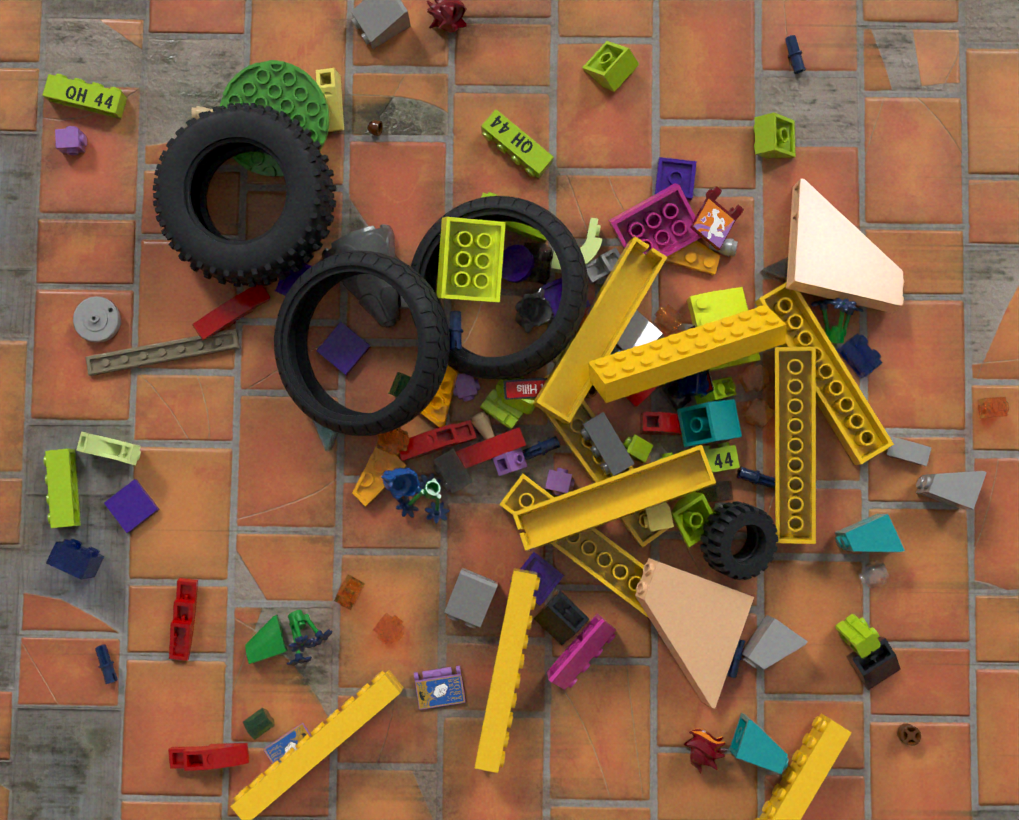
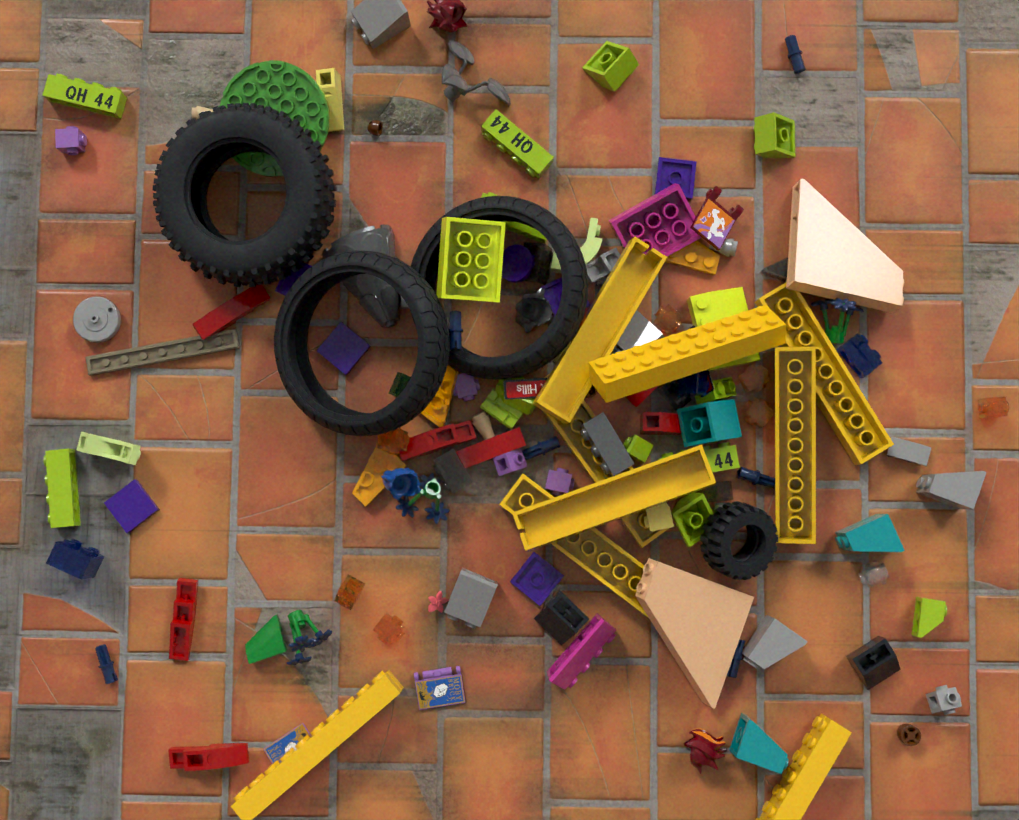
(259, 723): clear green piece -> none
(326, 435): clear light blue slope -> none
(436, 603): none -> coral plant
(458, 85): none -> dark grey plant
(505, 673): yellow brick -> none
(858, 635): lime brick -> none
(927, 615): none -> lime slope
(944, 700): none -> light grey brick

